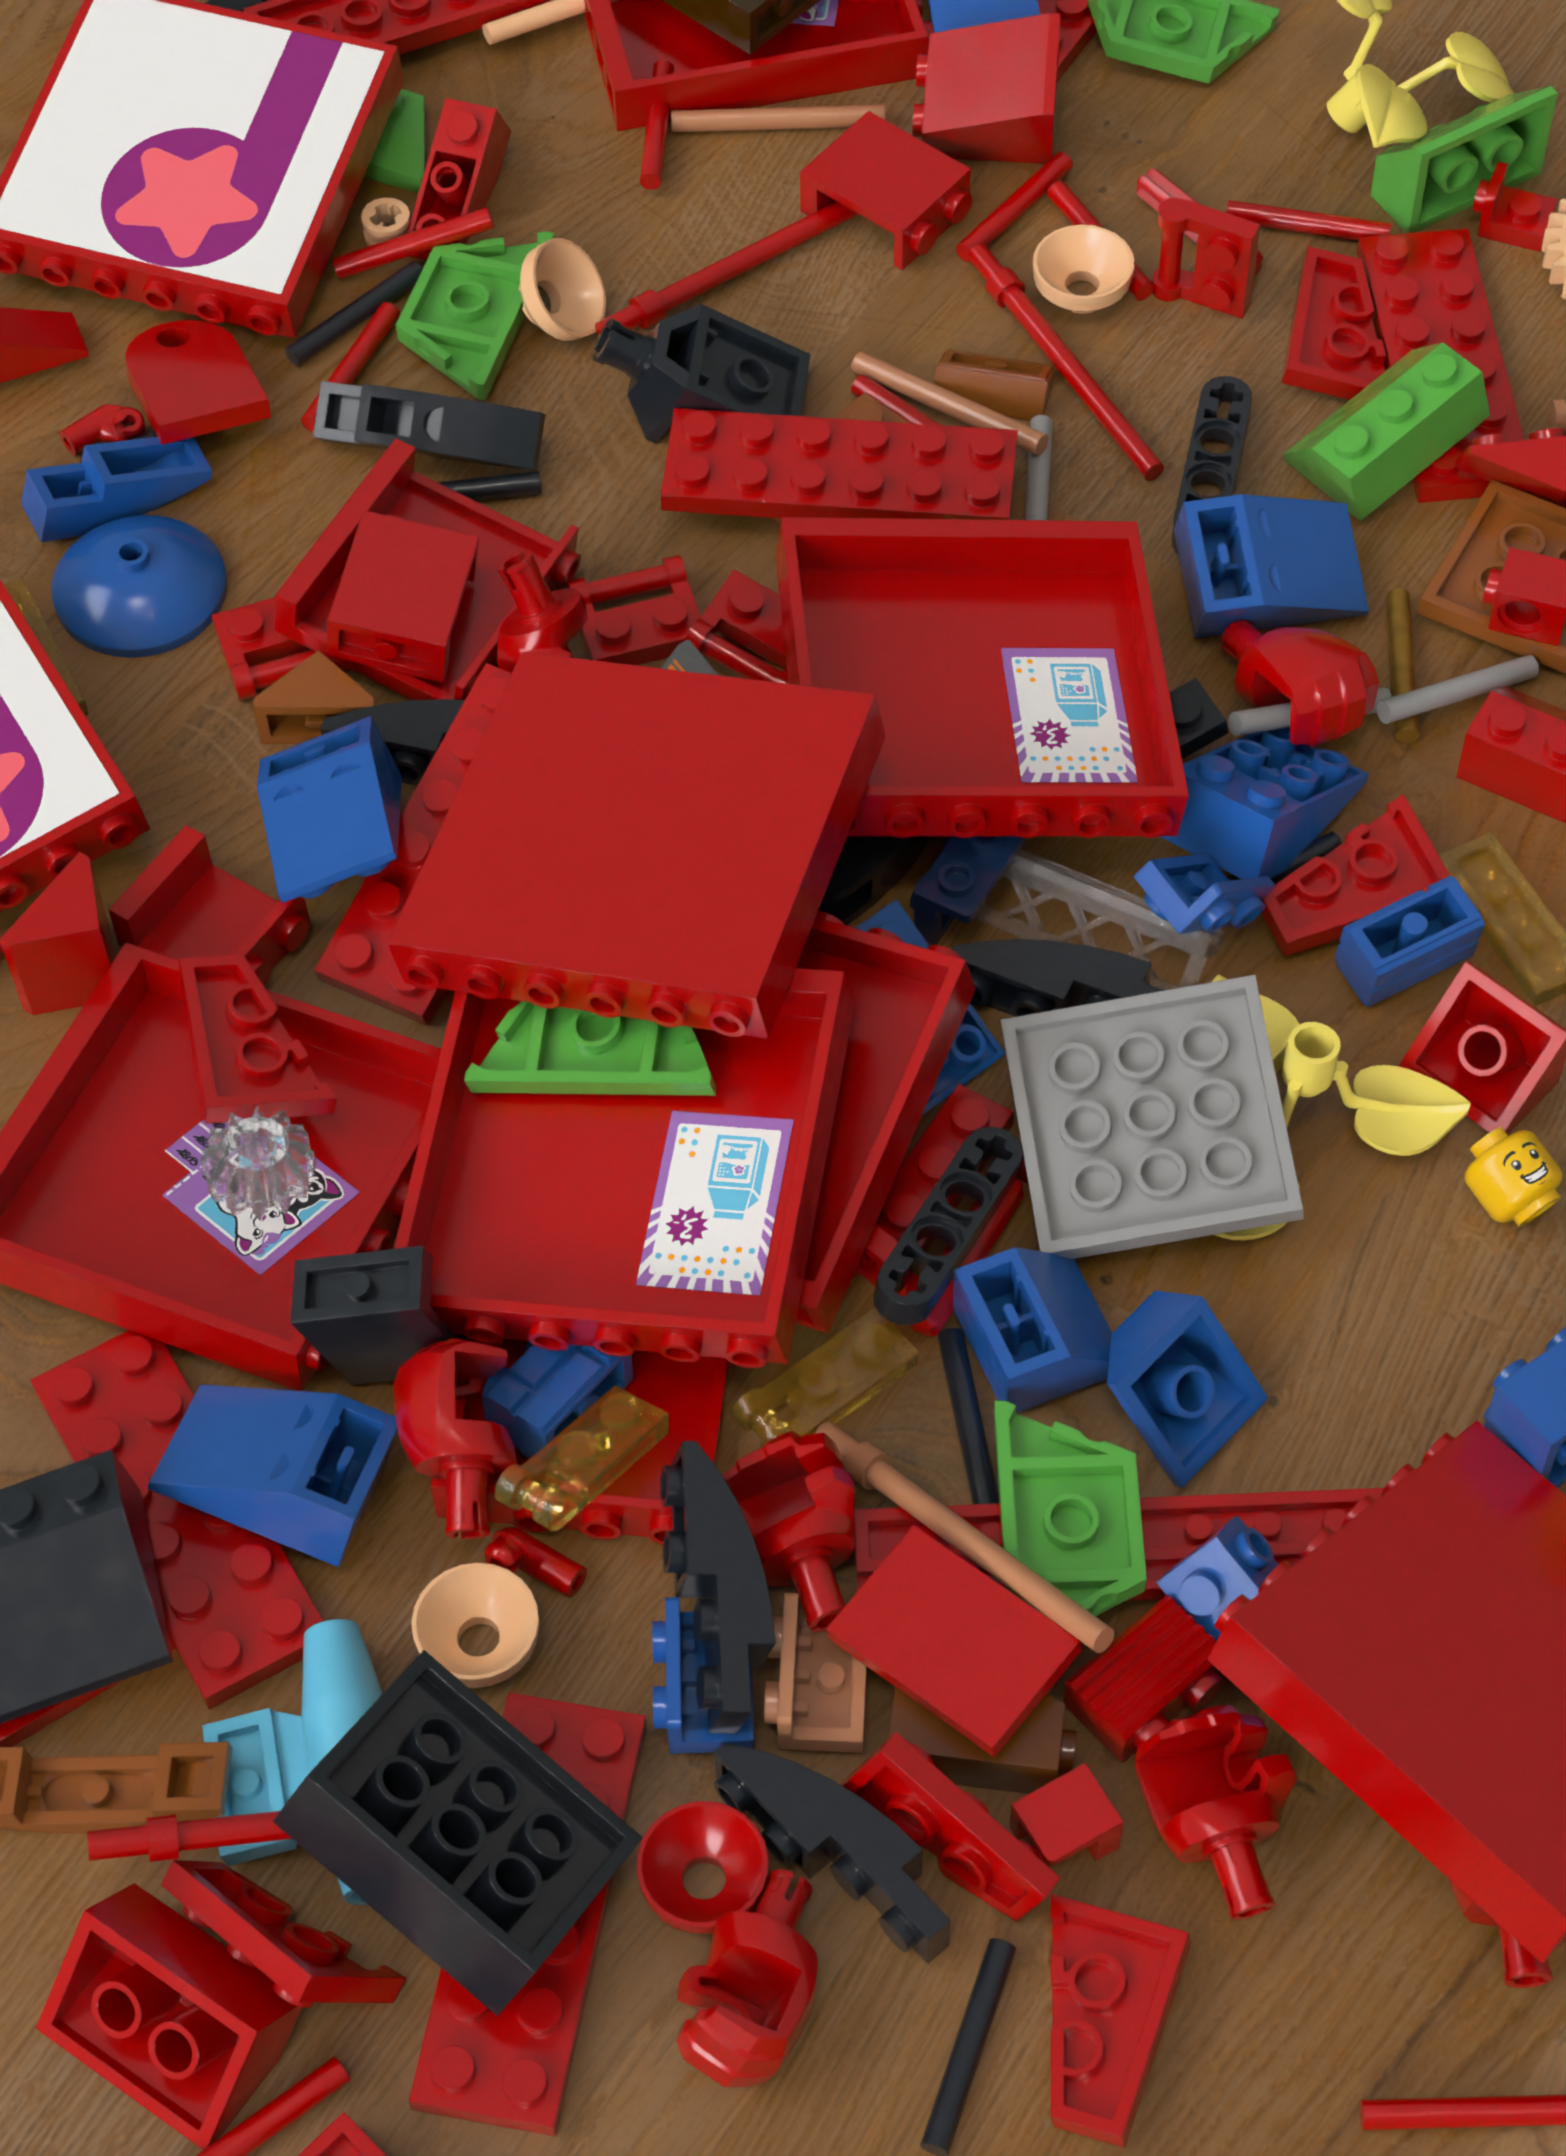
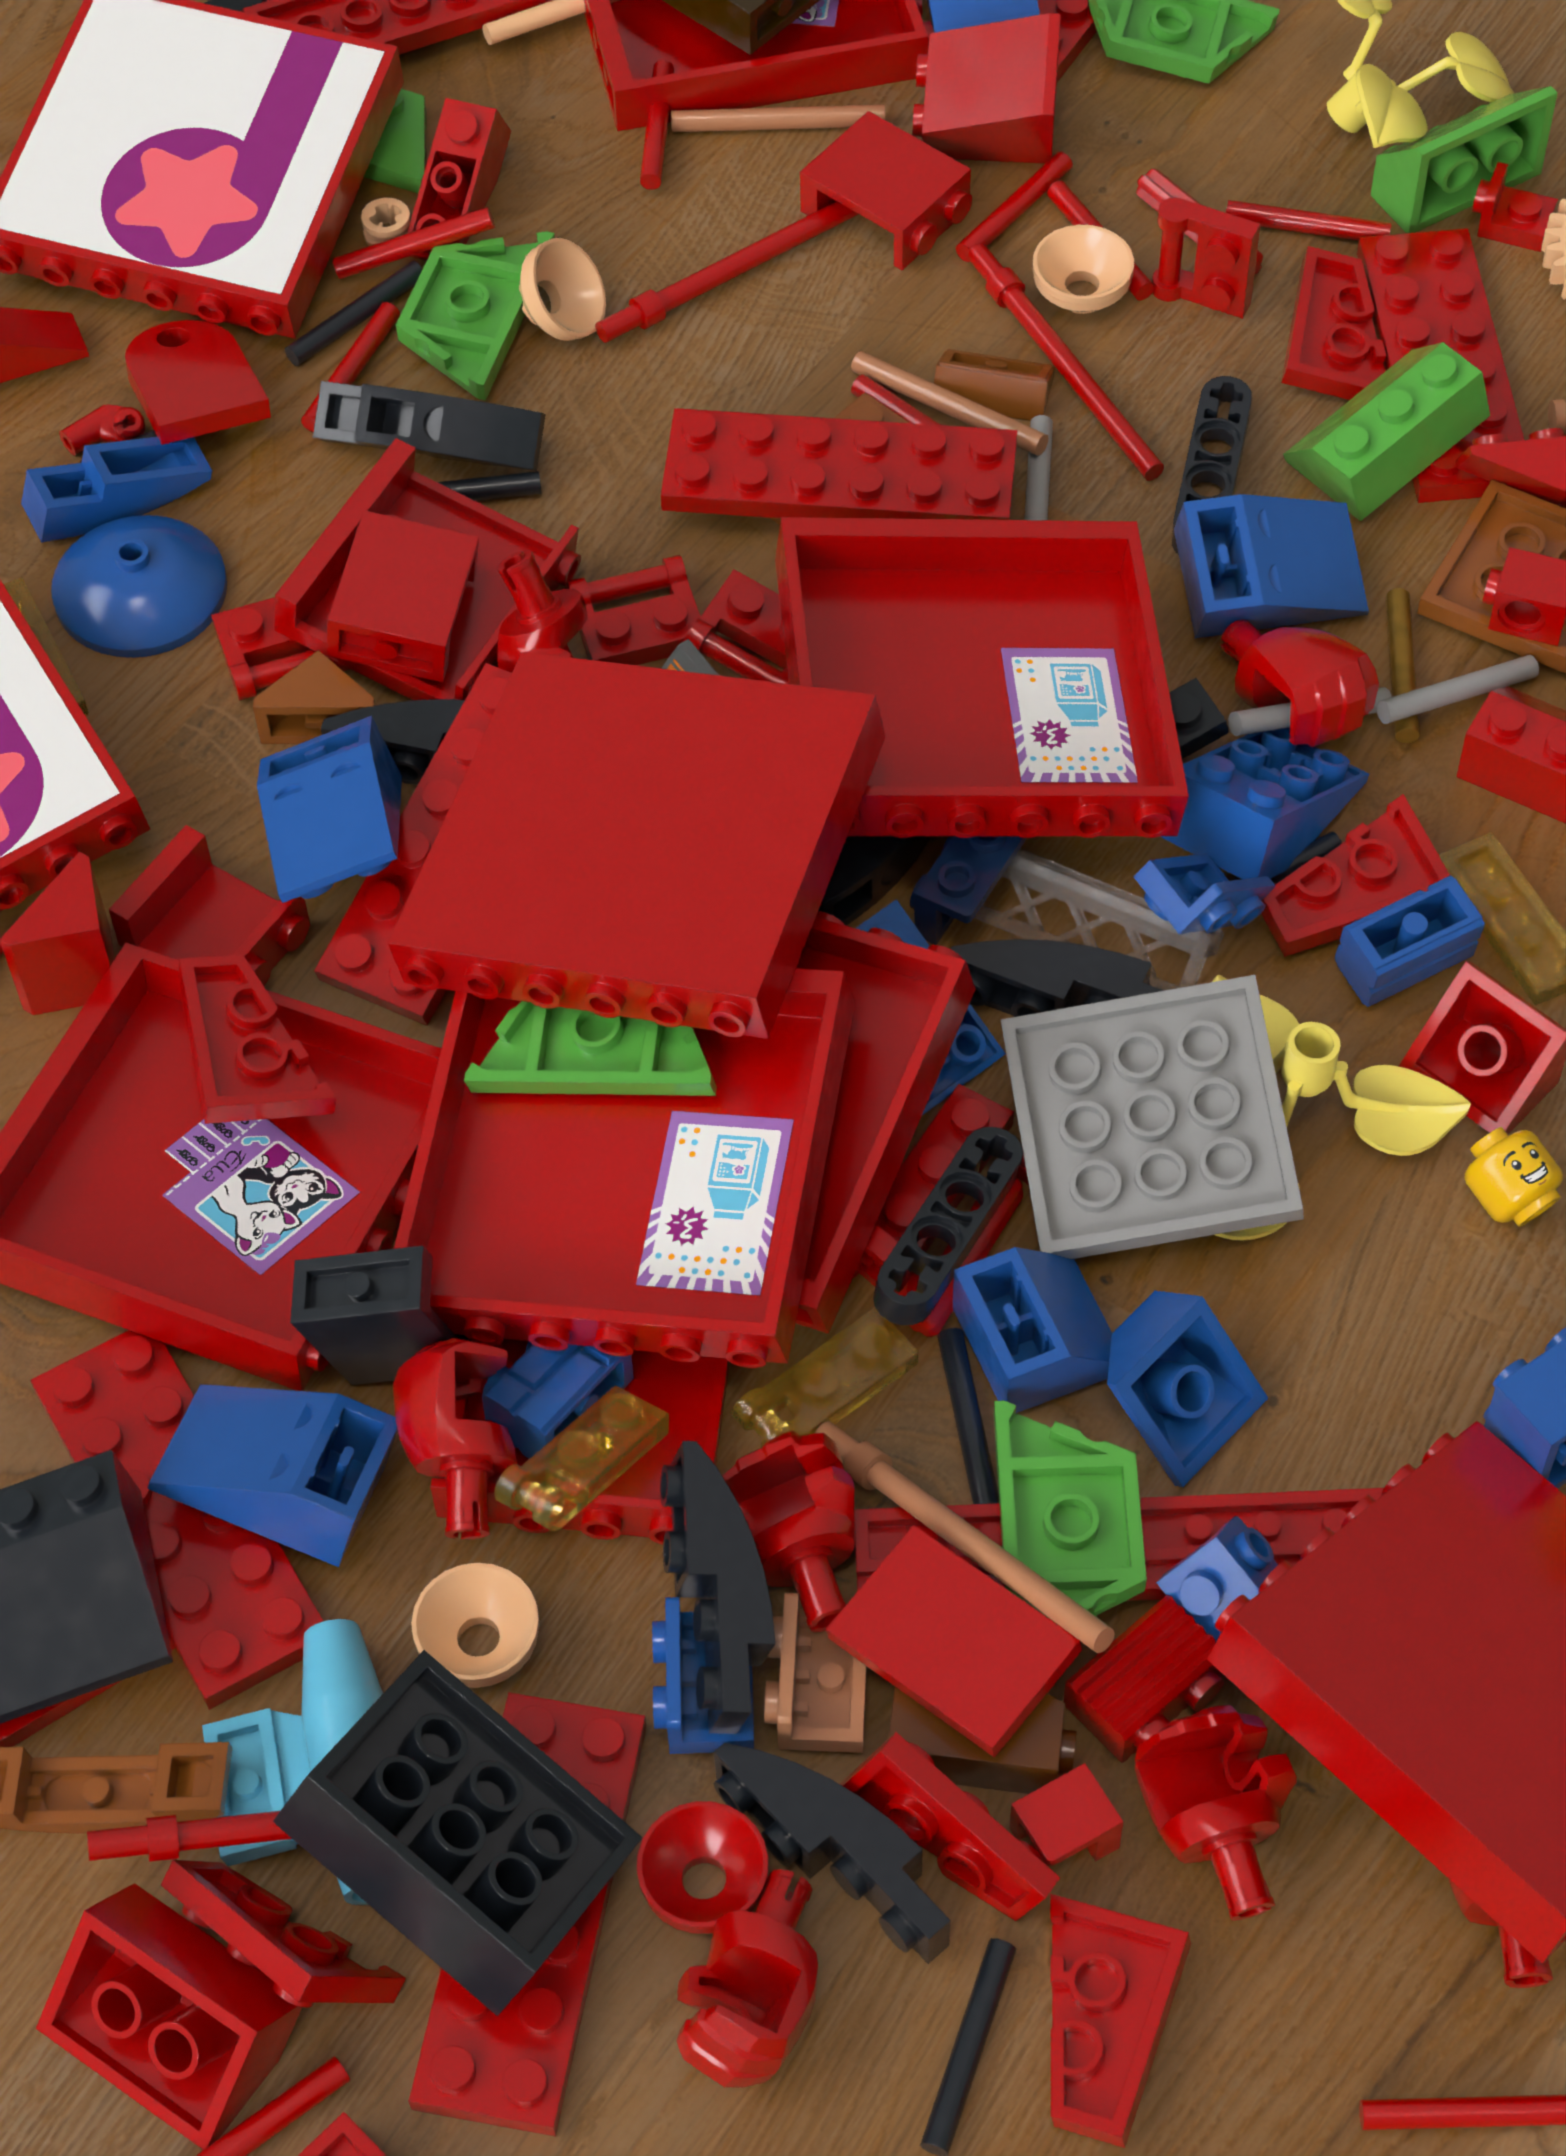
(258, 1163): clear gear -> none
(519, 1550): red arm -> none
(703, 364): black plate -> none

